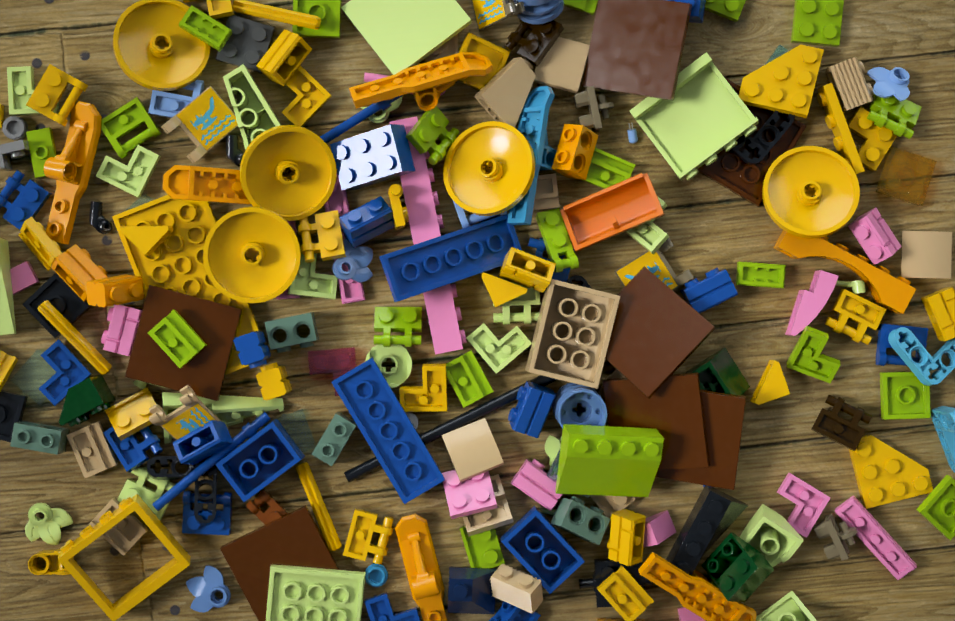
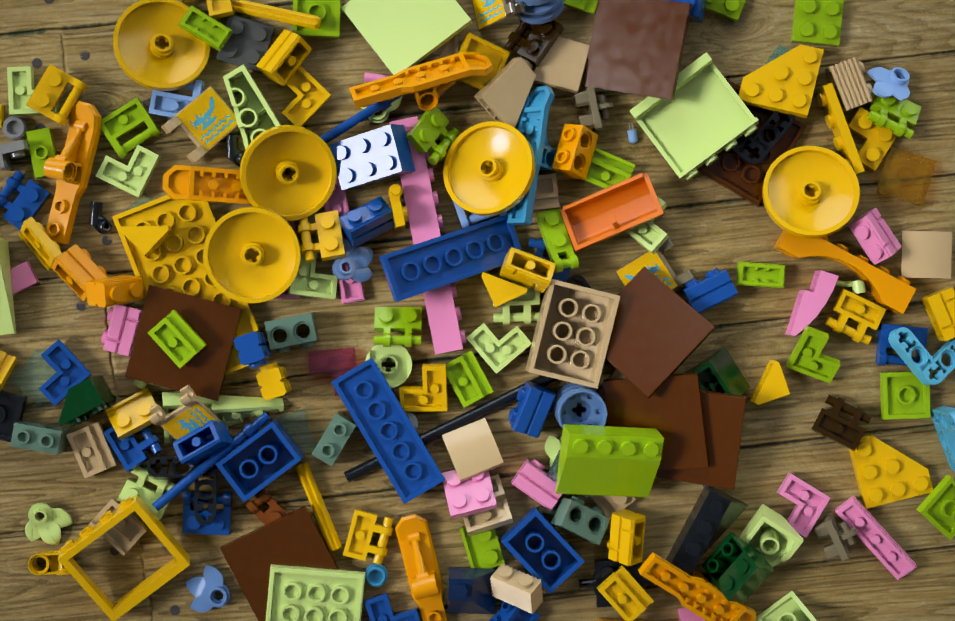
(61, 297): black plate -> none
(74, 337): yellow axle -> none
(658, 528): bright pink slope -> none

